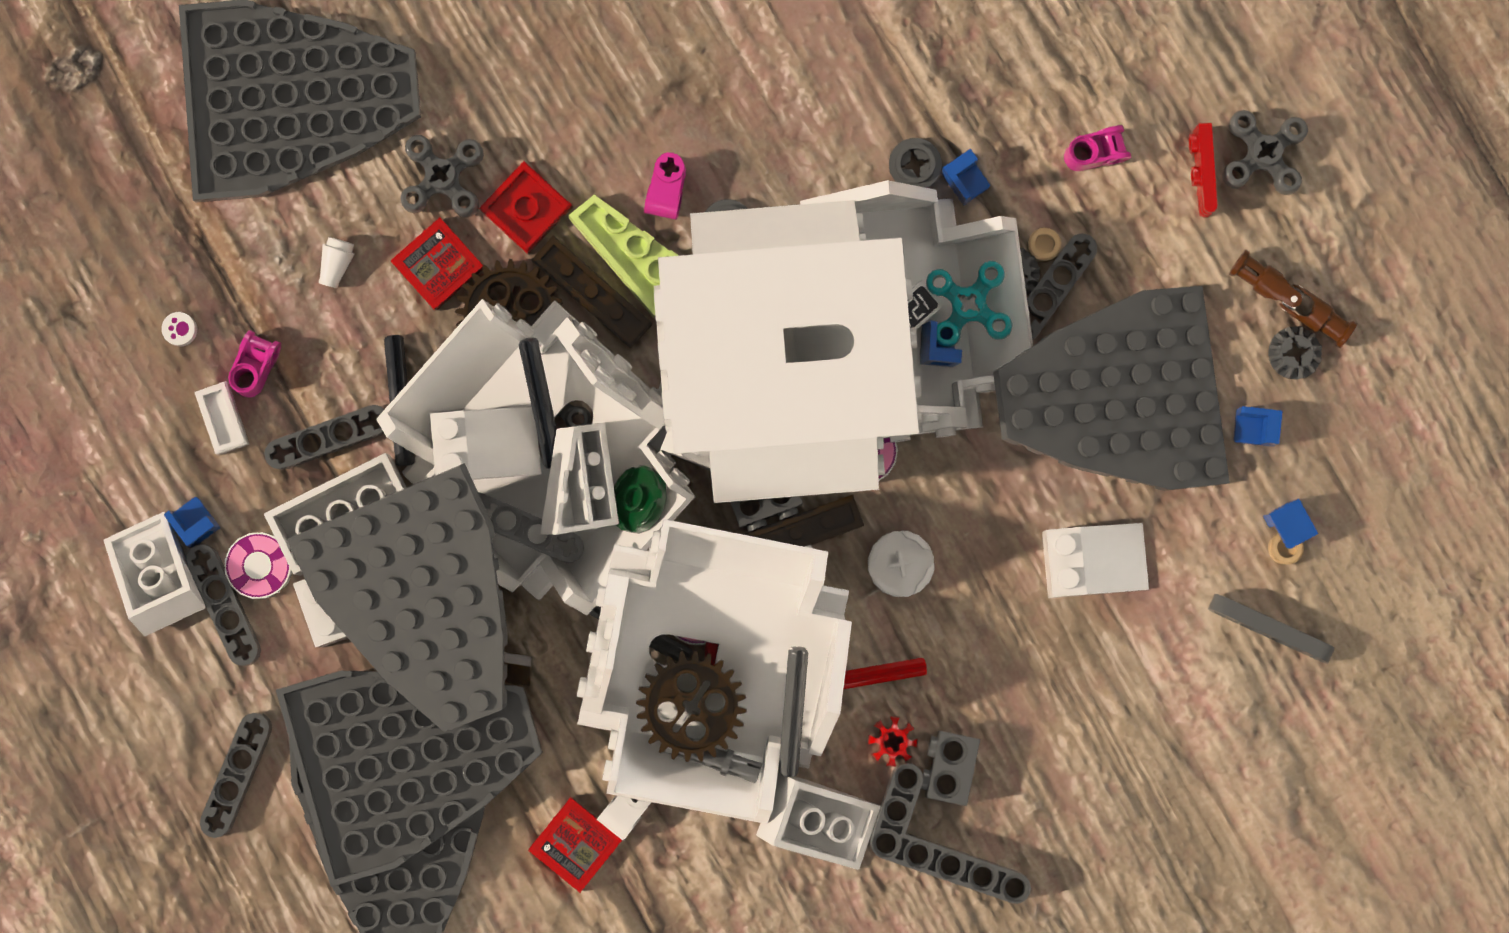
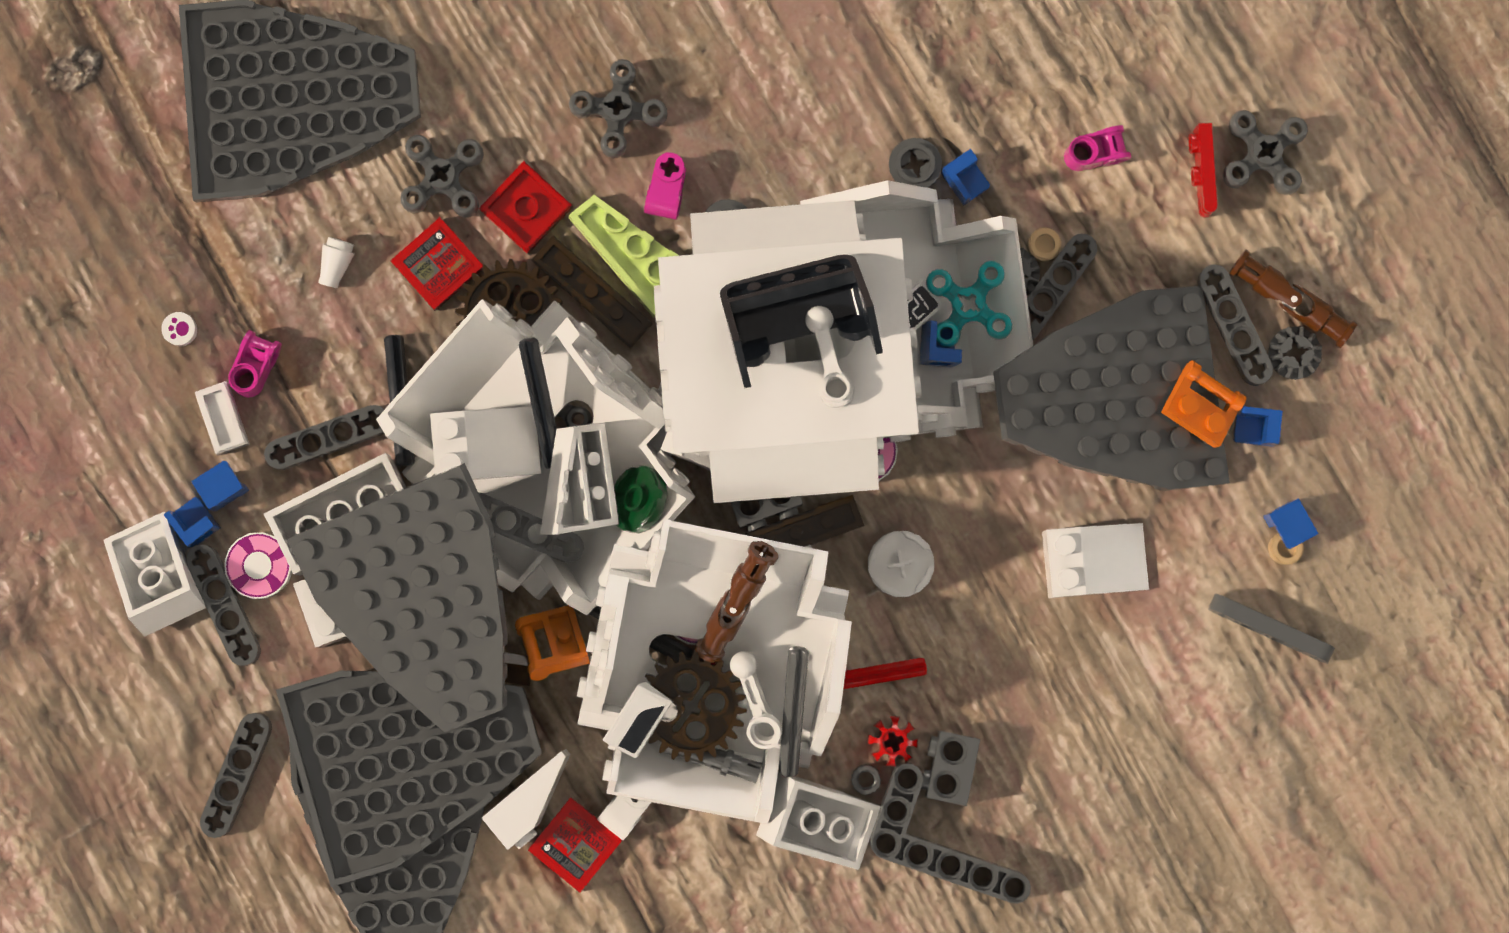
(219, 486): none -> blue panel
(524, 808): none -> white slope
(562, 637): none -> orange plate
(631, 111): none -> dark grey gear
(638, 720): none -> white slope
(744, 667): none -> white piece
(745, 586): none -> reddish brown piece
(776, 303): none -> black windscreen
(819, 321): none -> white piece
(866, 790): none -> dark grey axle
(1197, 412): none -> orange plate
(1240, 322): none -> dark grey beam

